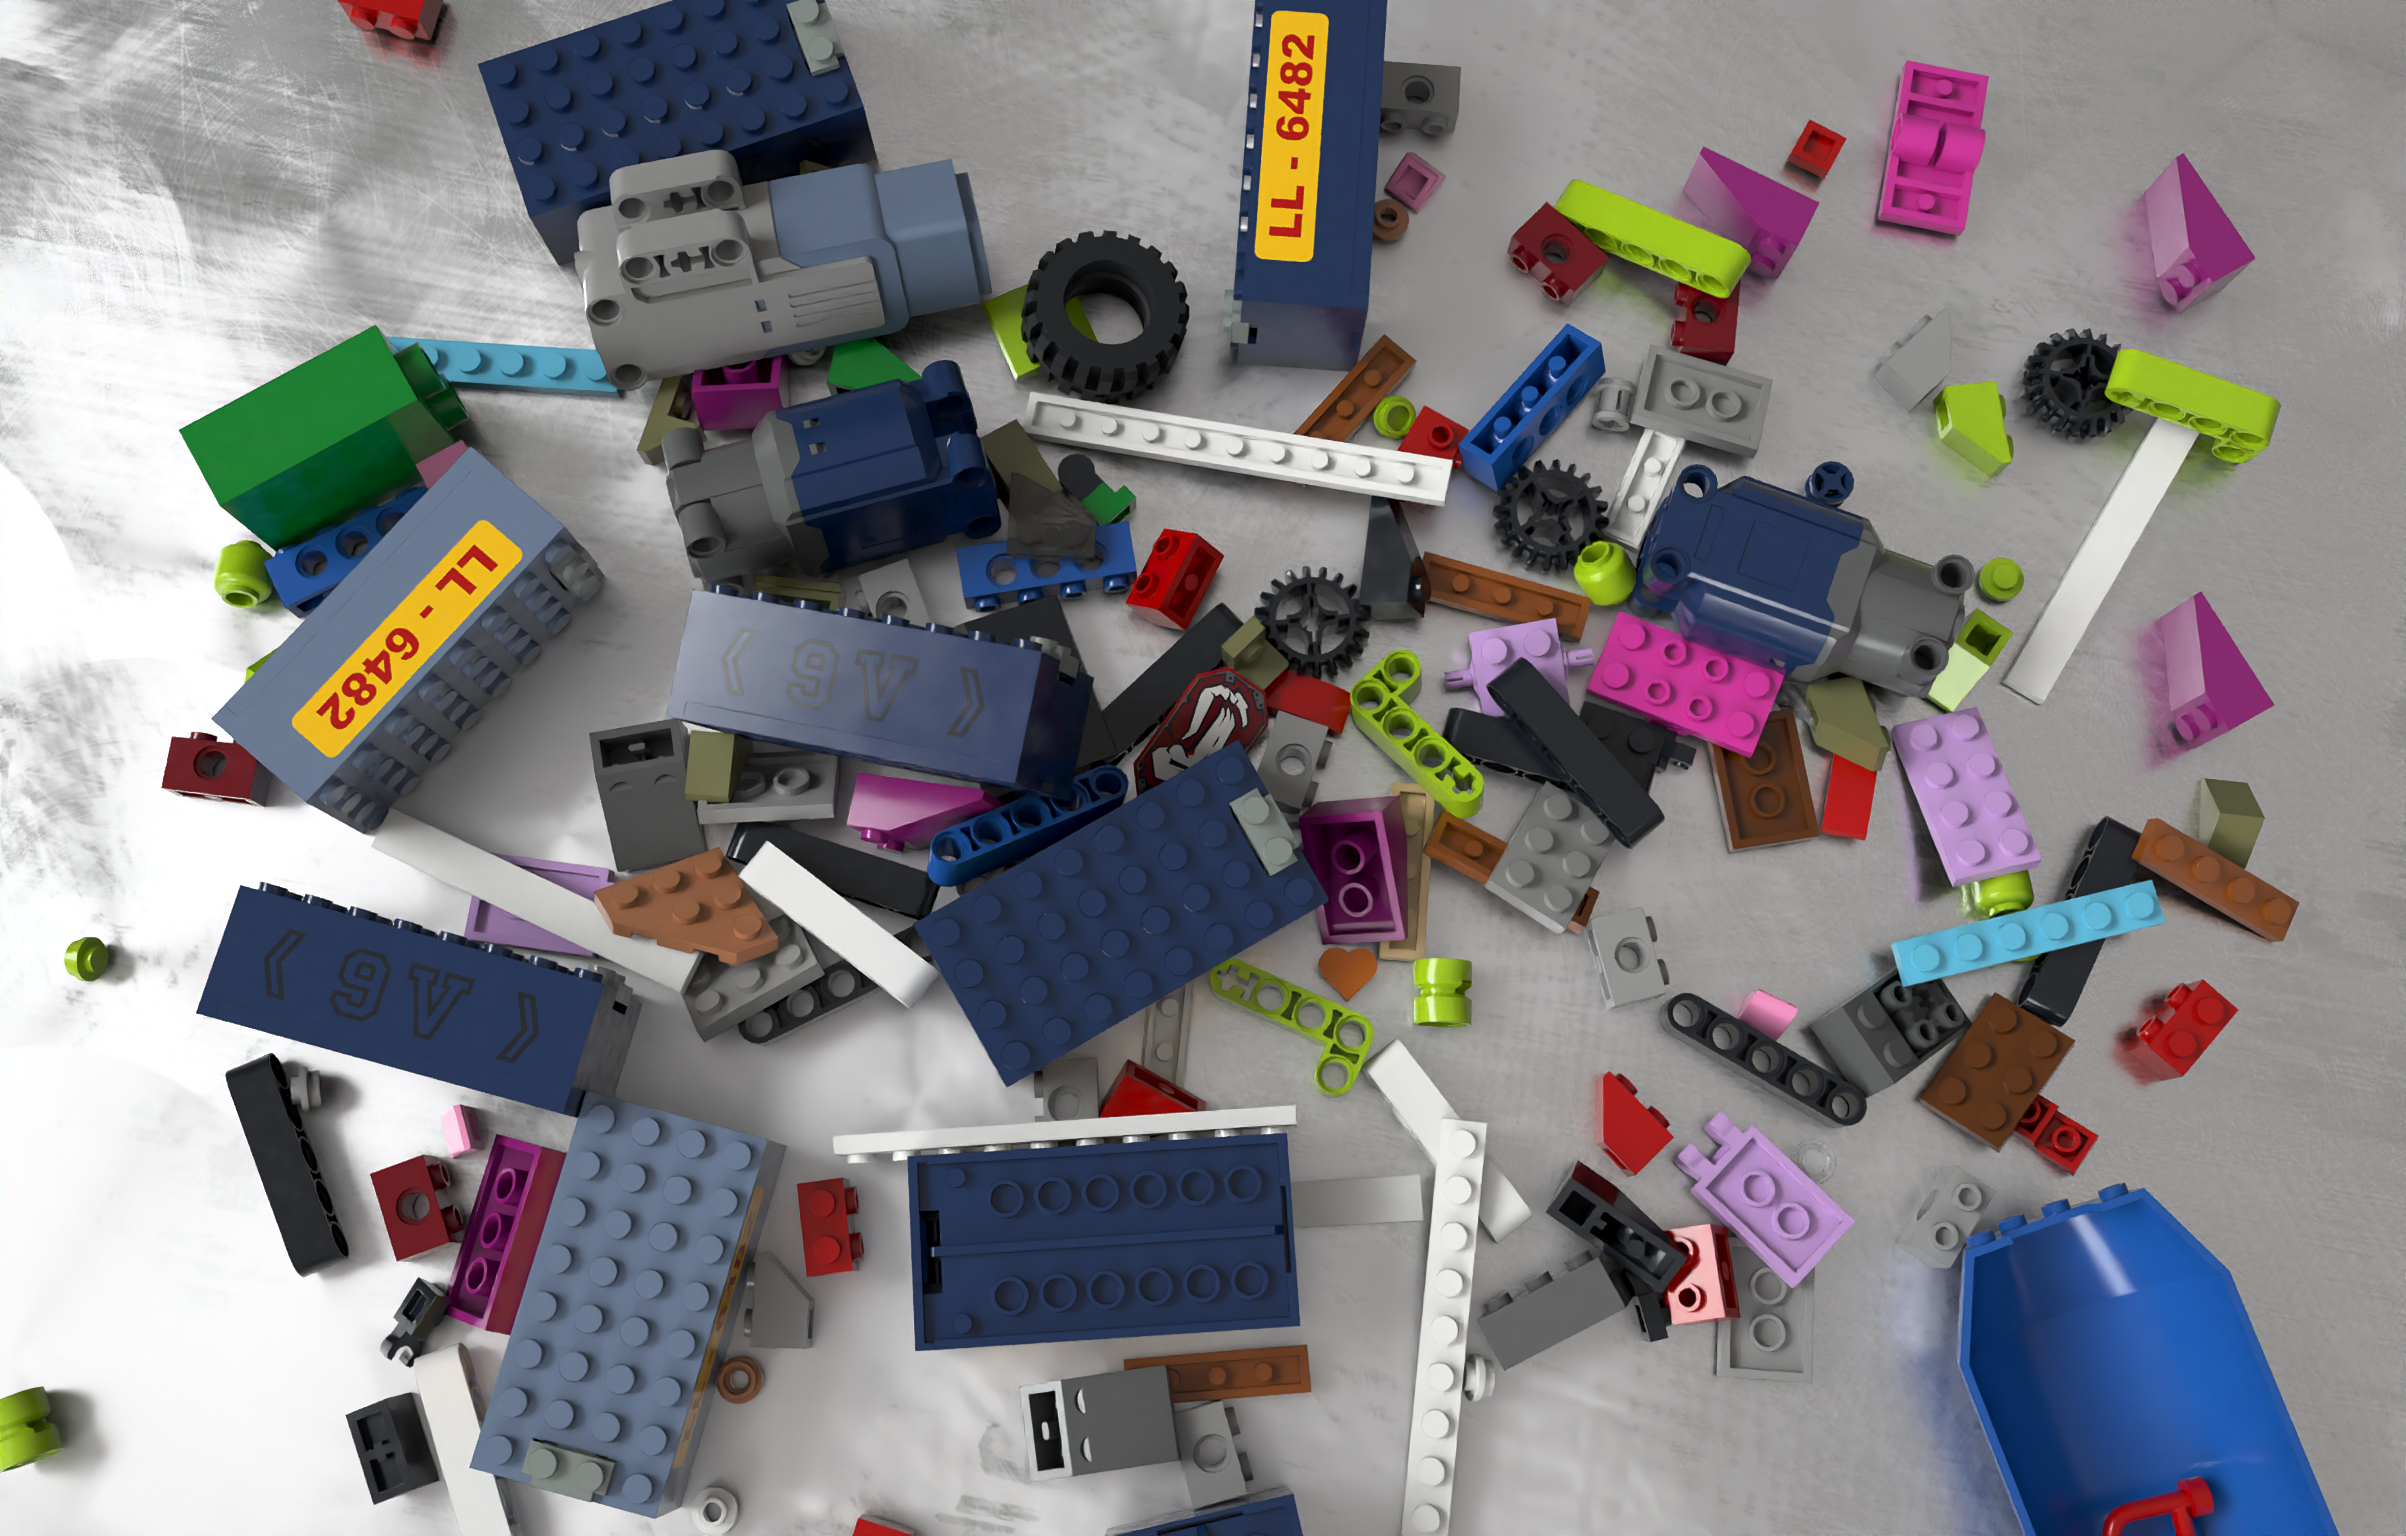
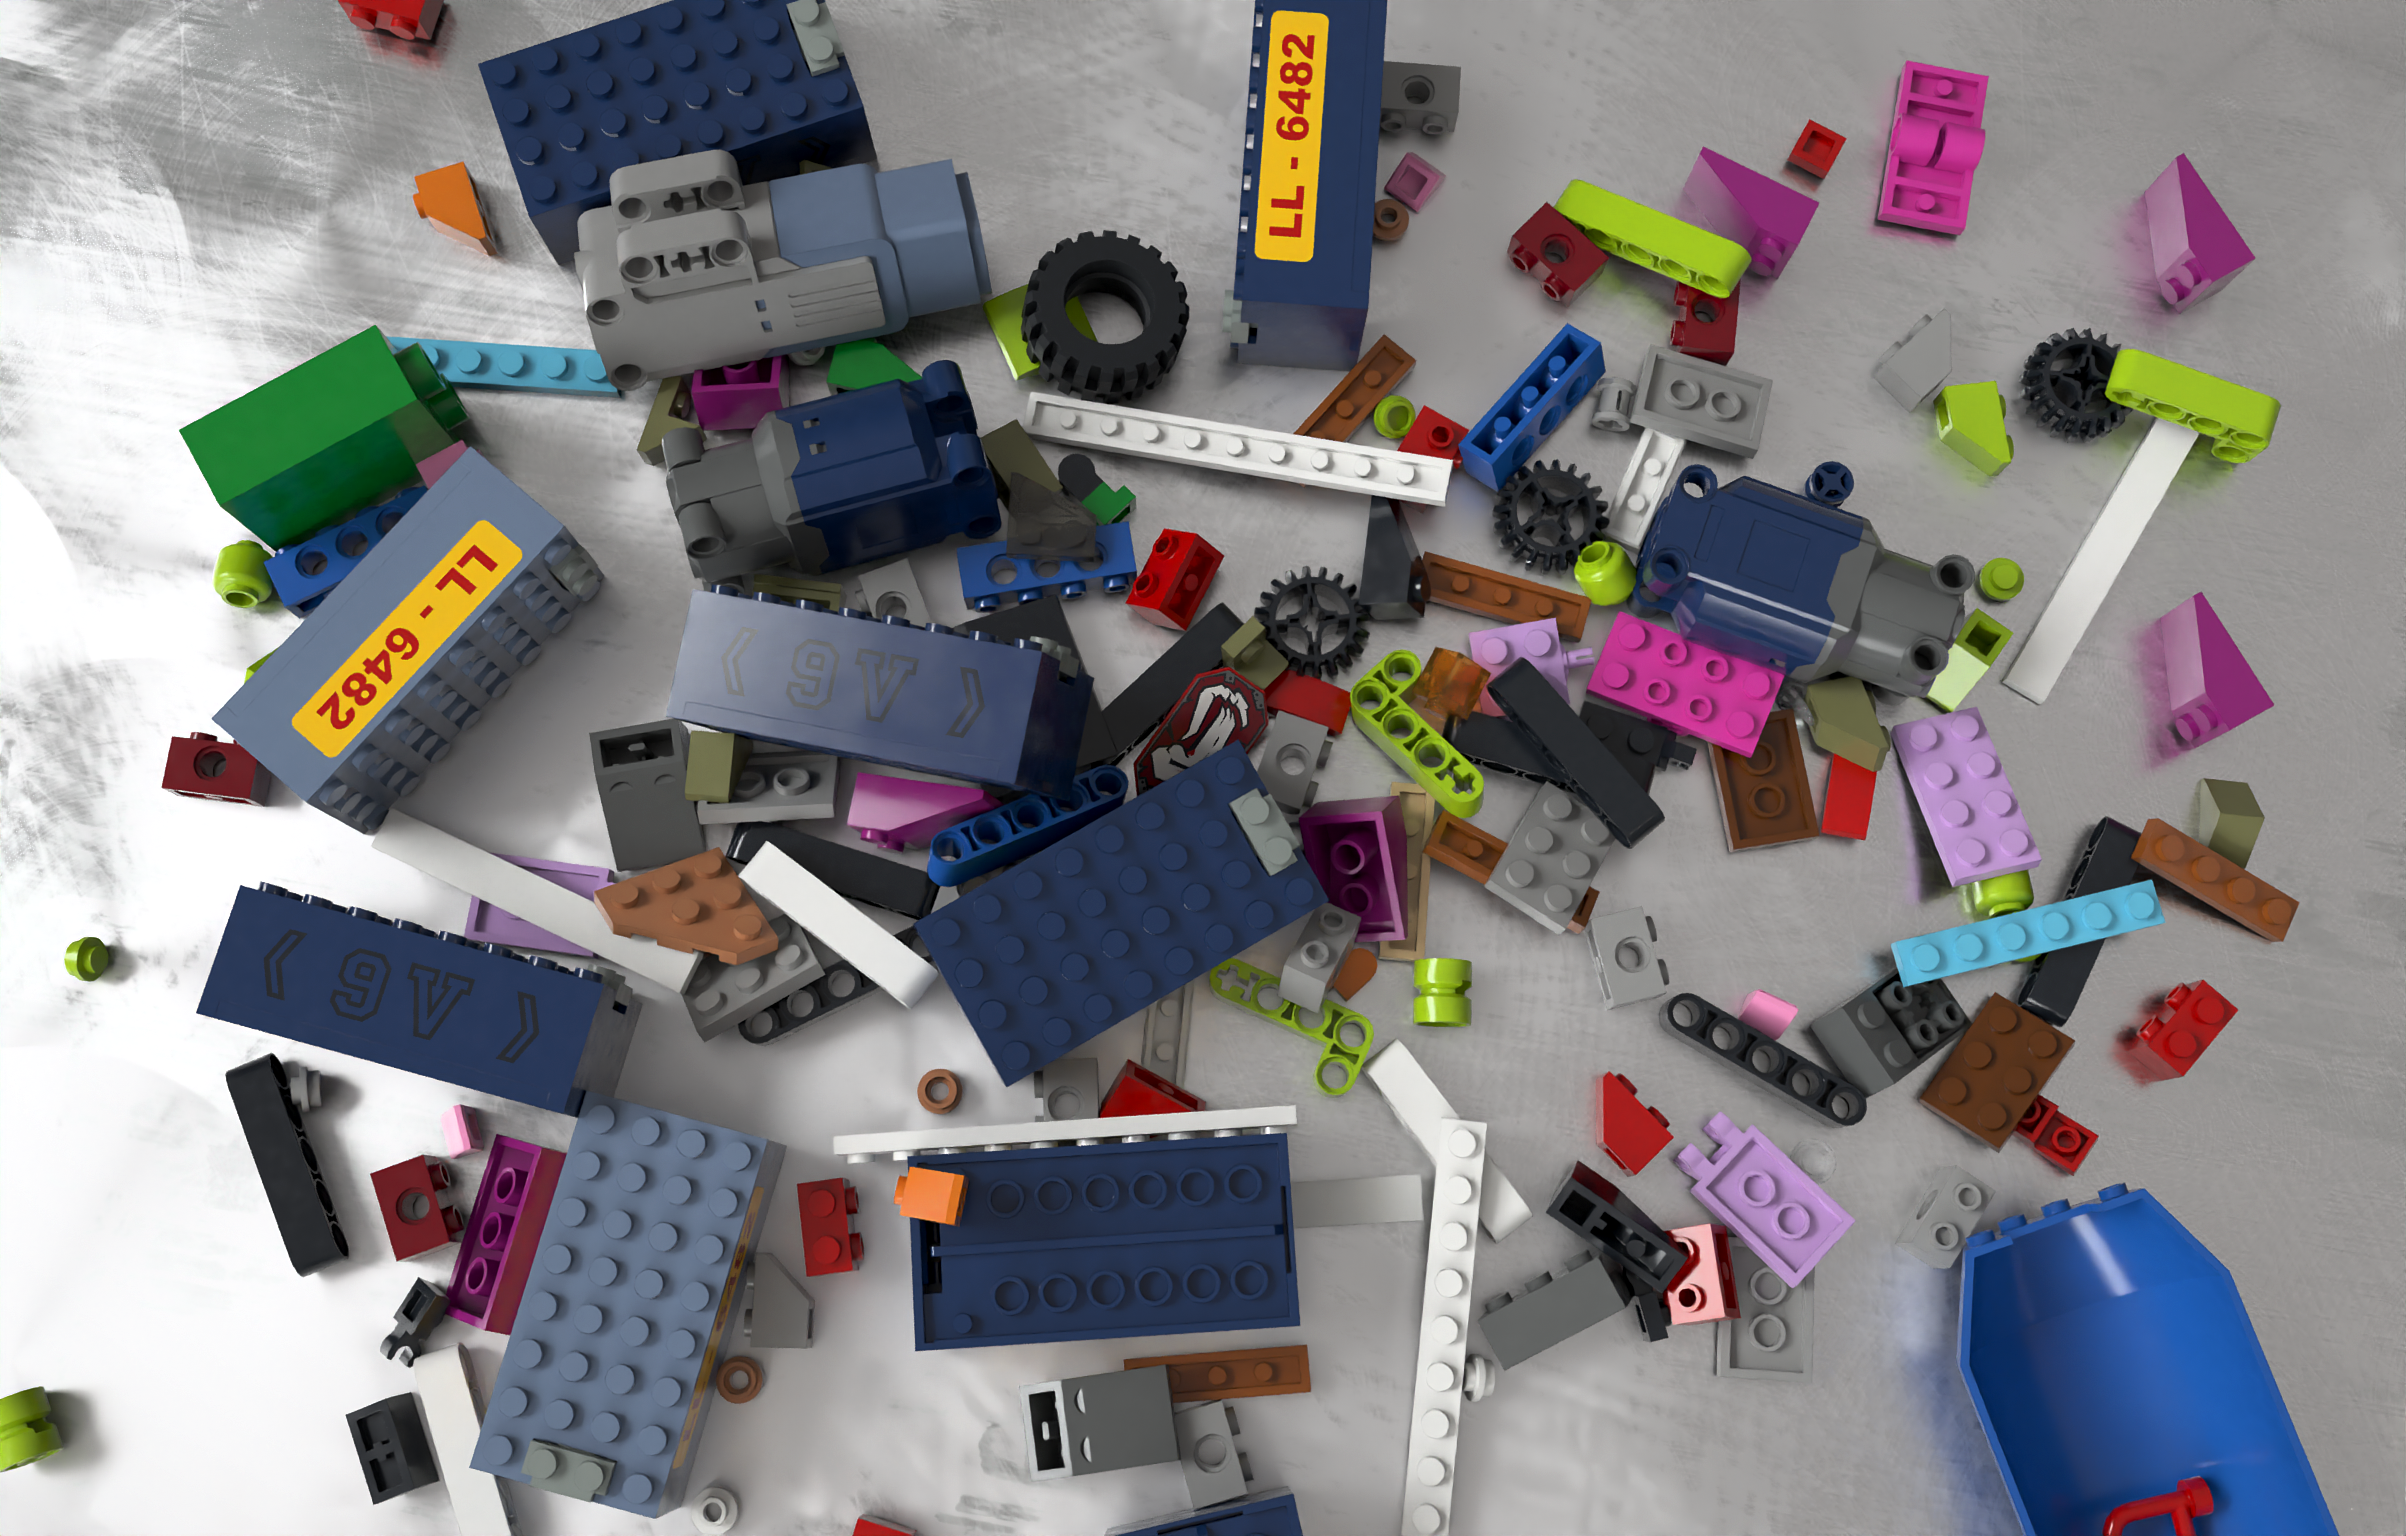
(454, 206): none -> orange slope
(927, 1084): none -> nougat plate
(932, 1195): none -> orange slope
(1318, 956): none -> light grey brick
(1450, 684): none -> clear orange brick

